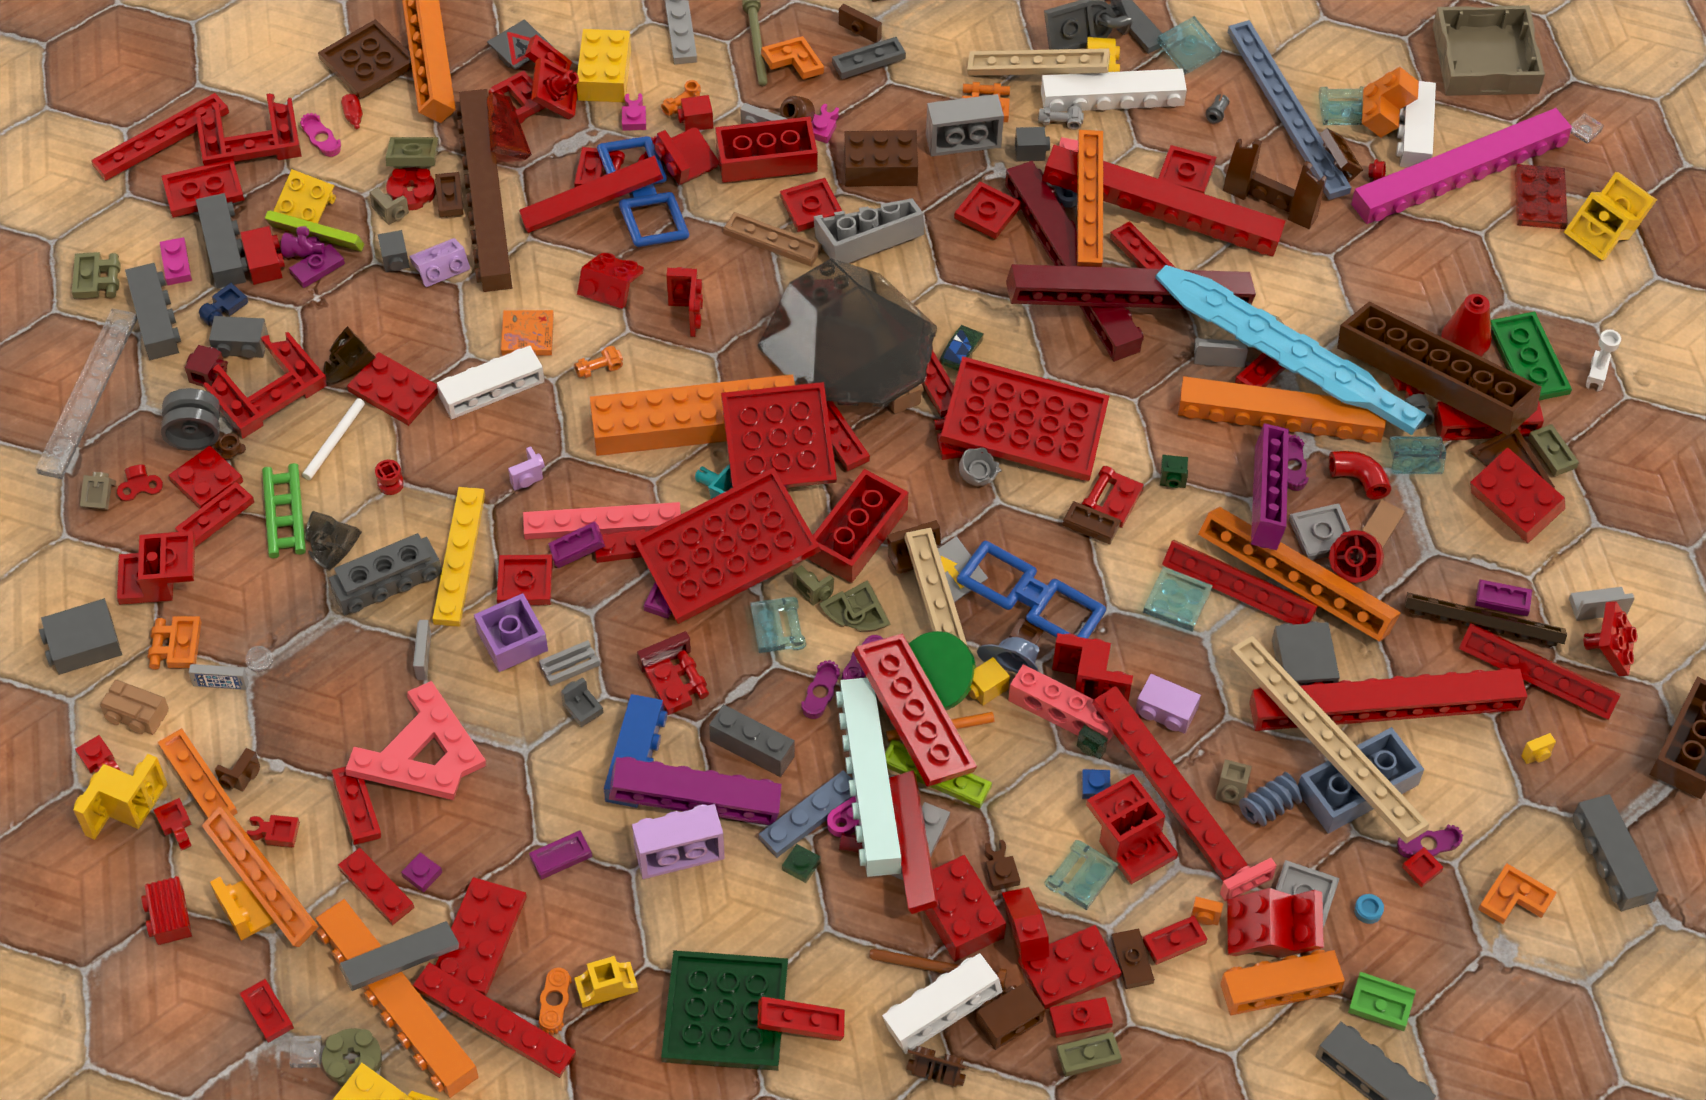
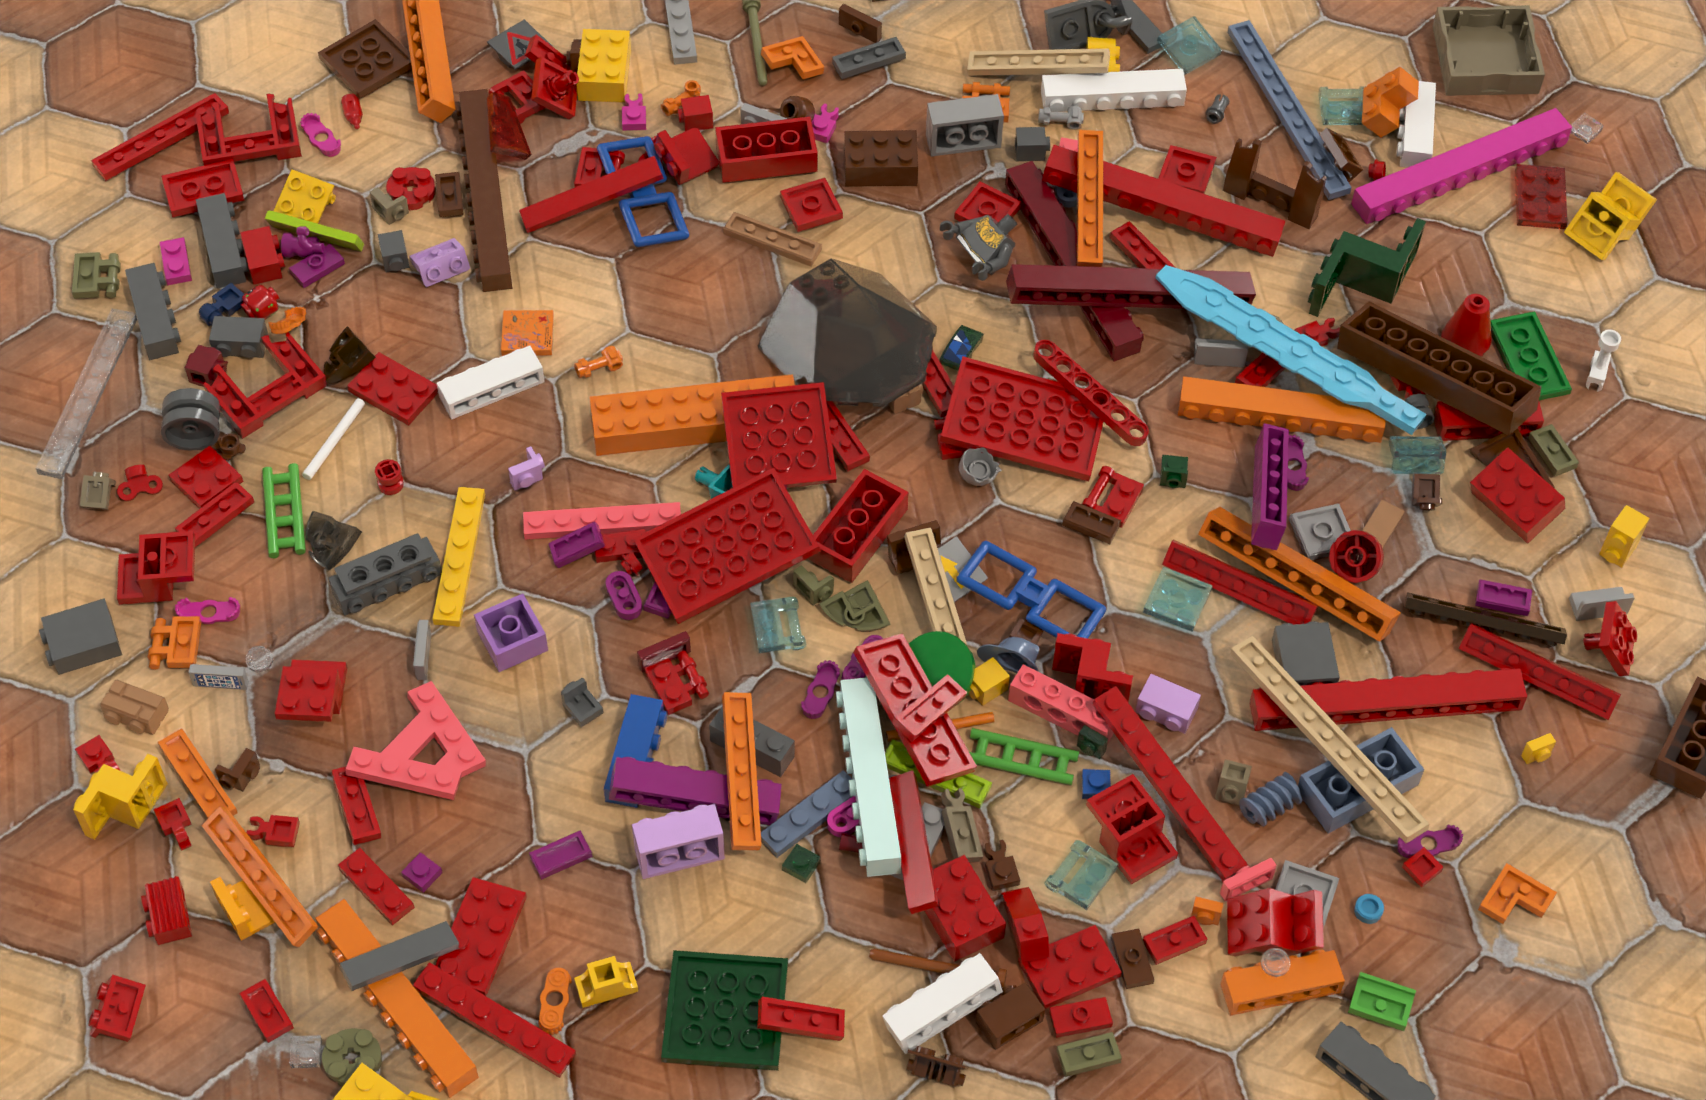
(117, 1008): none -> red bracket
(225, 612): none -> dark pink piece
(260, 302): none -> red head
(293, 319): none -> orange piece
(311, 690): none -> red bracket
(412, 152): olive plate -> none
(525, 575): red plate -> none
(567, 659): light grey tile -> none
(573, 55): none -> reddish brown plate
(608, 279): red bracket -> none
(624, 597): none -> magenta plate
(631, 564): none -> red plate
(686, 290): red bracket -> none
(741, 771): none -> orange plate
(869, 230): light grey wedge -> none
(929, 708): none -> plate
(960, 827): none -> dark tan plate
(984, 241): none -> dark grey torso
(1036, 749): none -> bright green bar
(1086, 395): none -> red beam
(1275, 962): none -> clear plate
(1318, 332): none -> red plate
(1362, 468): red cylinder -> none
(1365, 267): none -> dark green bracket
(1426, 491): none -> reddish brown bracket
(1614, 853): dark grey brick -> none
(1624, 536): none -> yellow brick

